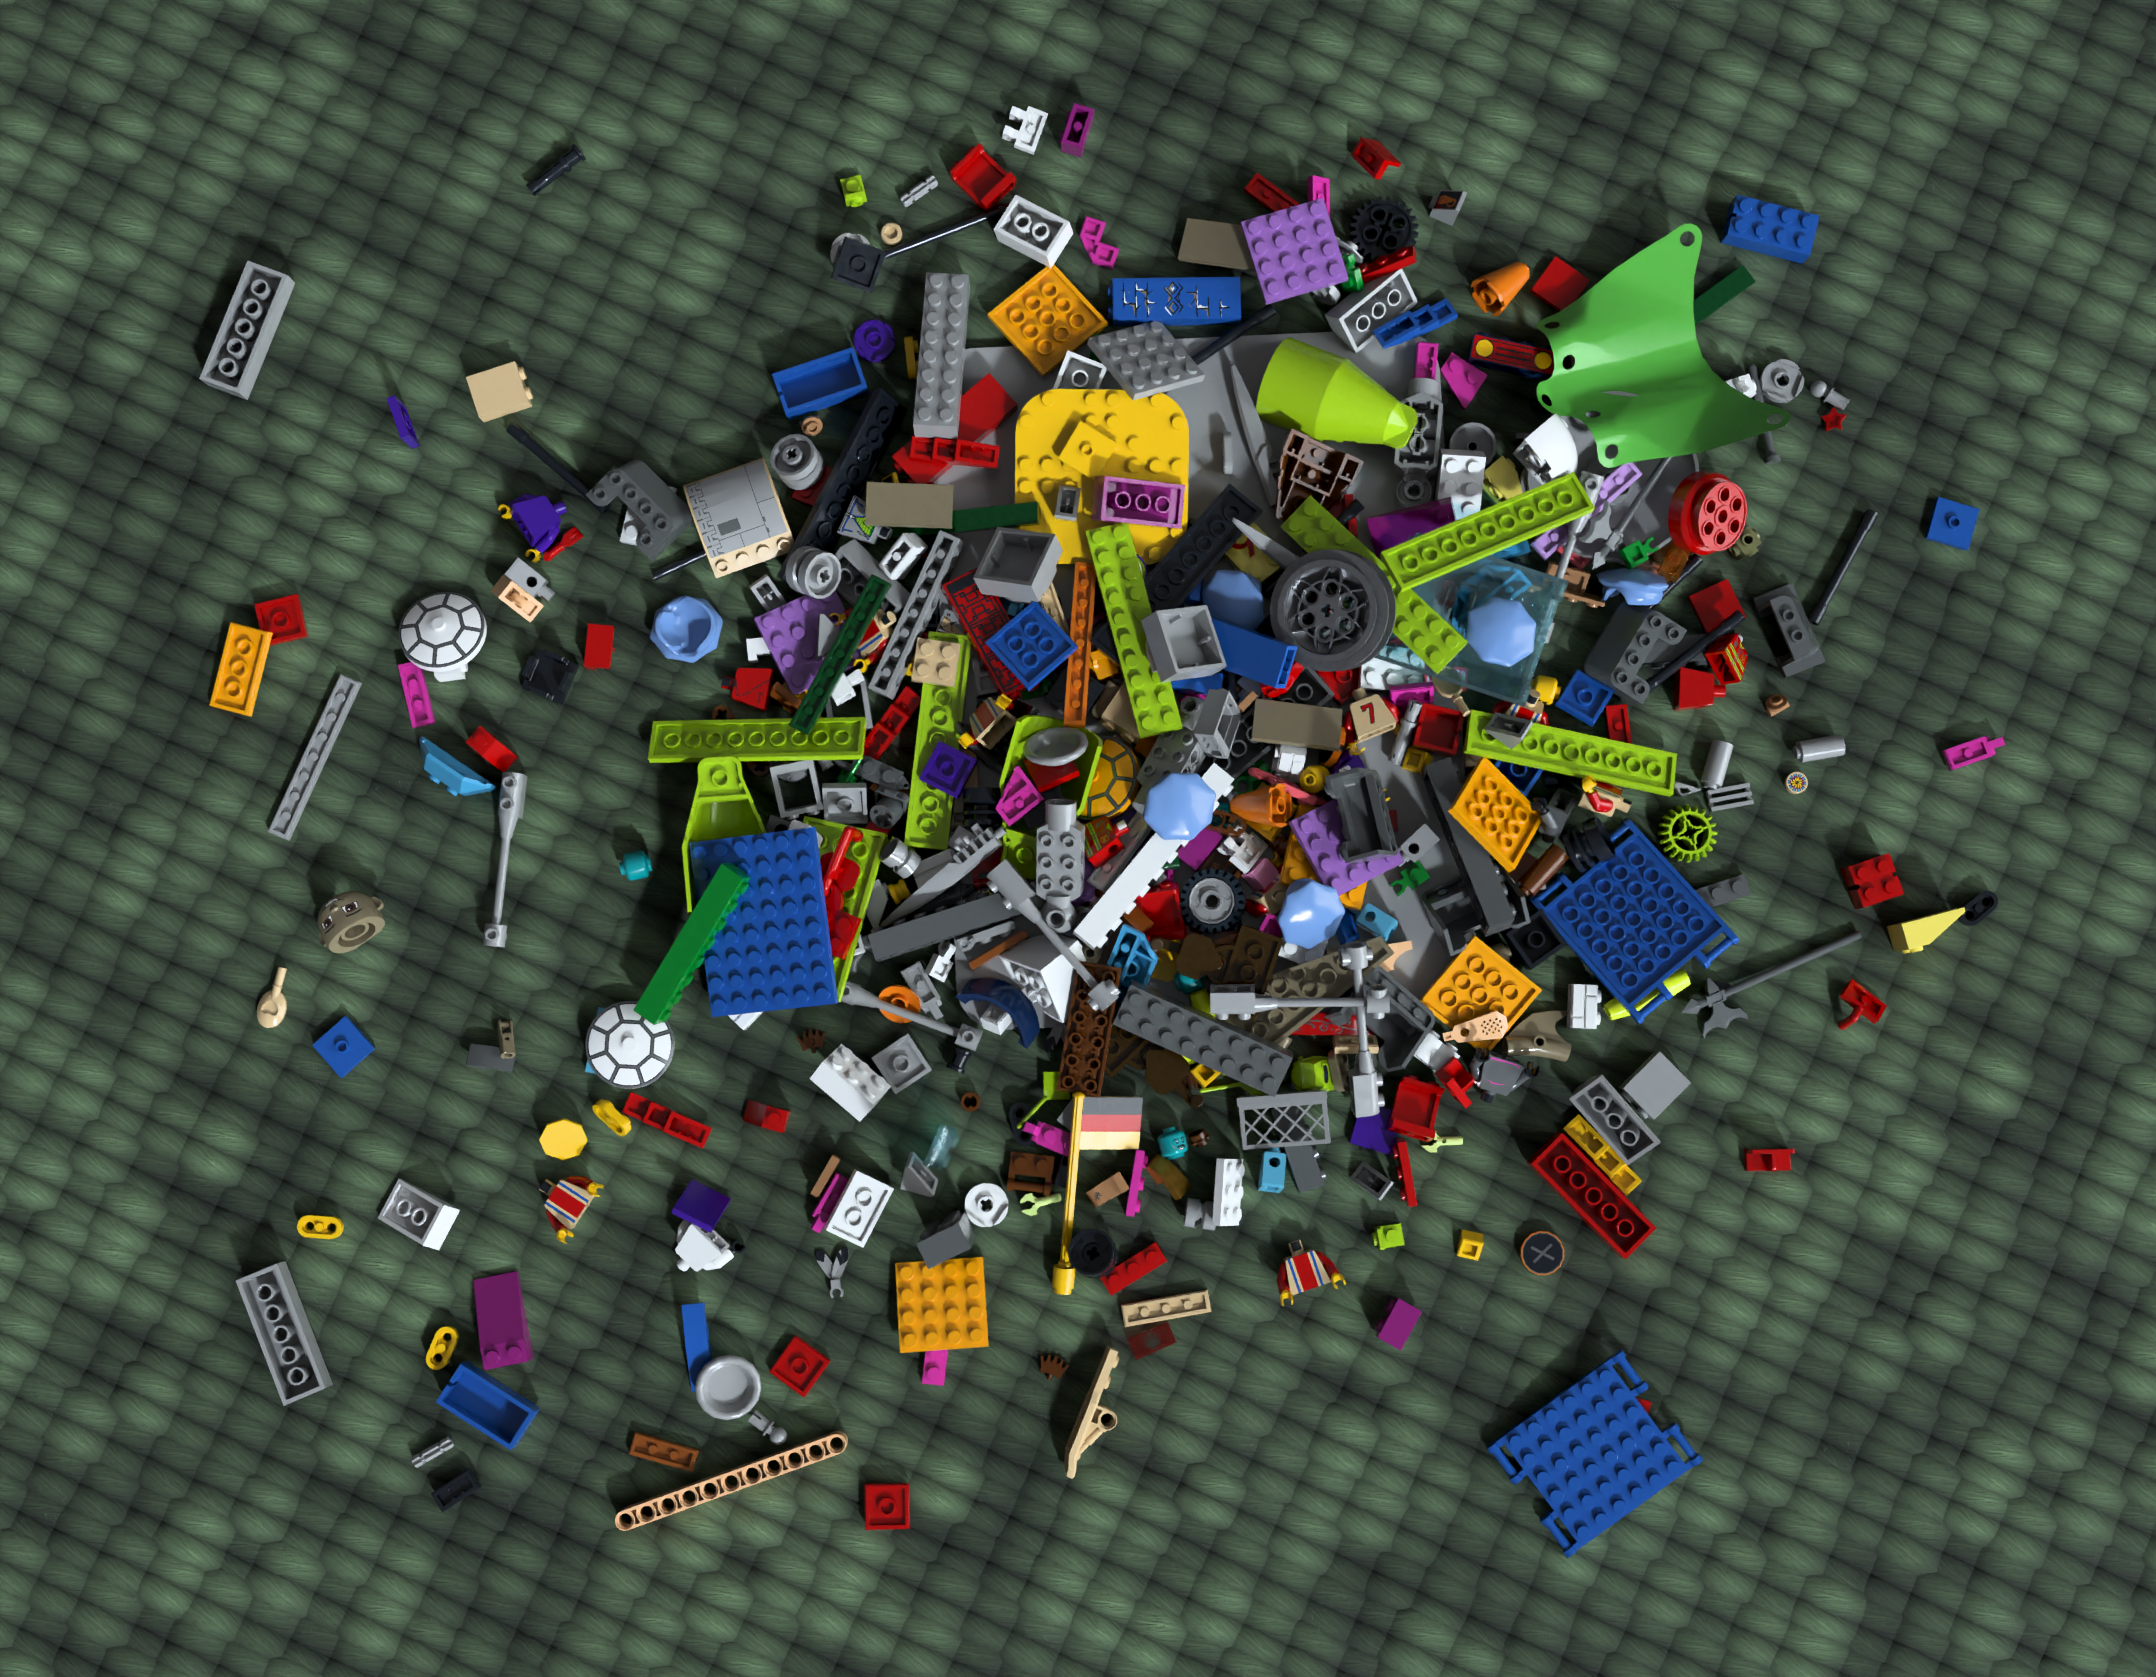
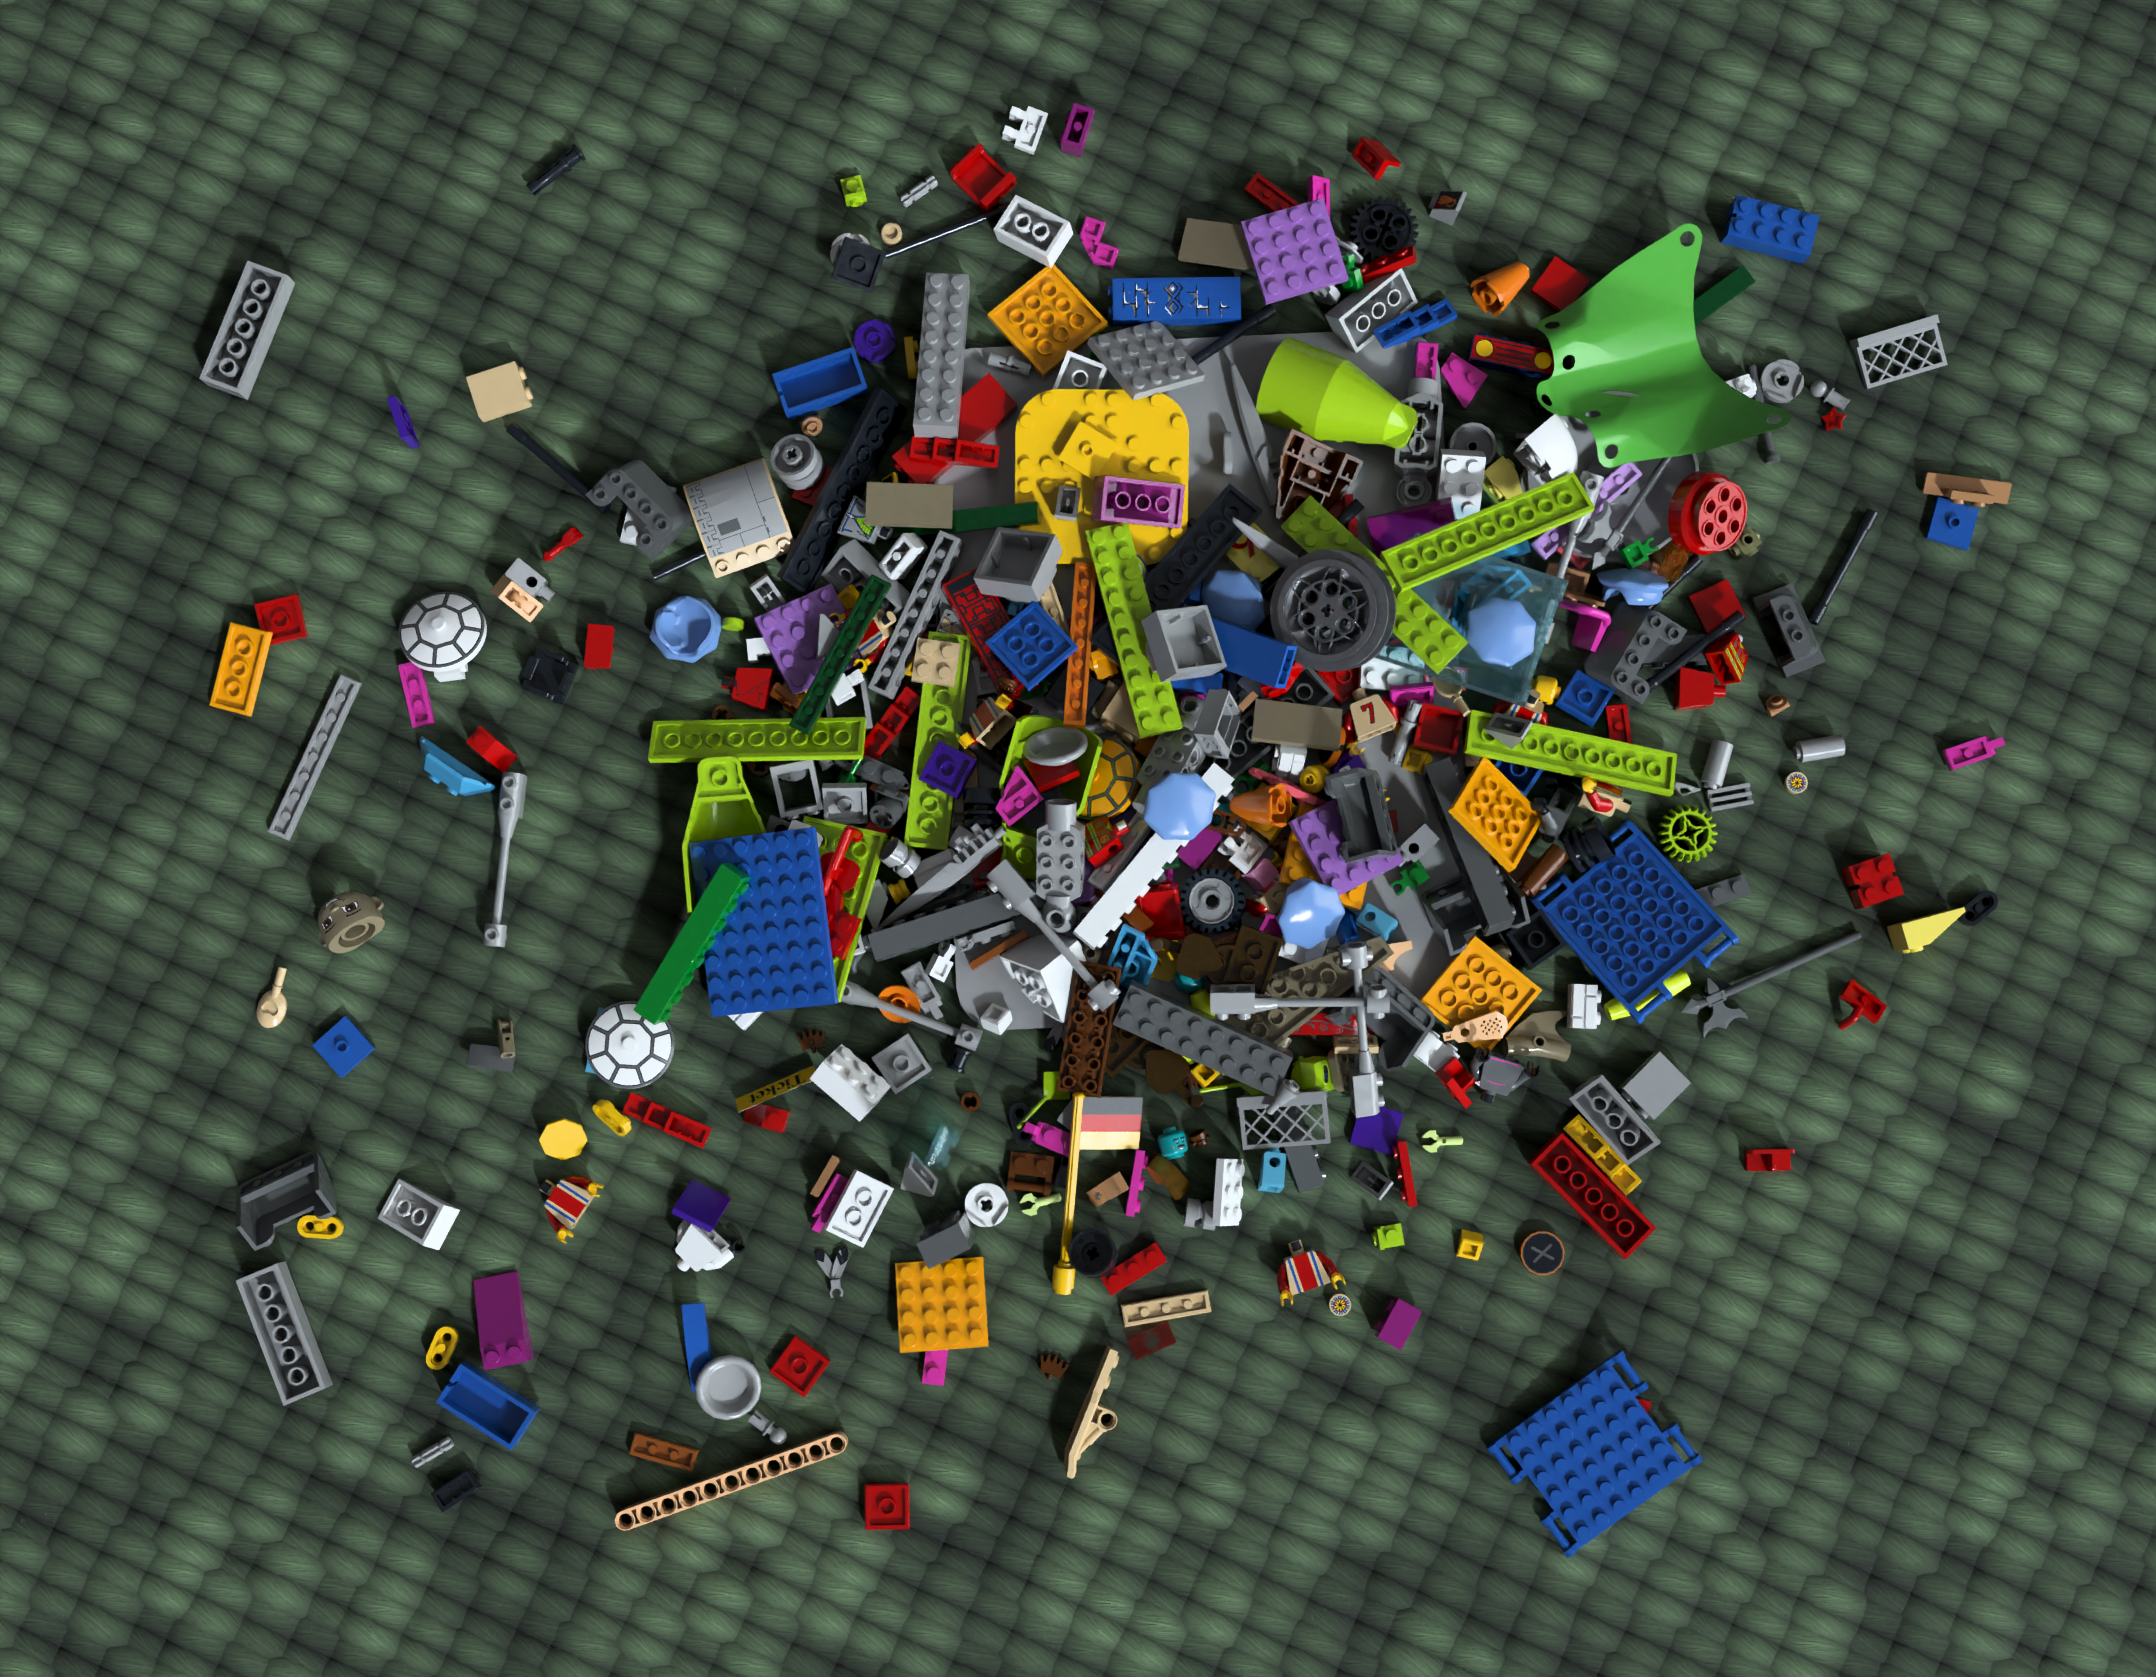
(282, 1196): none -> dark grey windscreen
(536, 519): dark purple torso -> none
(636, 865): teal head -> none
(732, 624): none -> lime tile
(774, 1089): none -> yellow sticker
(813, 572): light grey wheel -> none
(848, 596): none -> yellow tile
(1006, 685): none -> reddish brown bush
(1007, 998): dark blue windscreen -> none
(1009, 364): none -> light grey pin
(1287, 1091): none -> light grey cone
(1339, 1304): none -> tile
(1415, 1108): red panel -> none
(1590, 624): none -> dark pink piece
(1889, 336): none -> light grey fence
(1966, 489): none -> medium nougat bracket

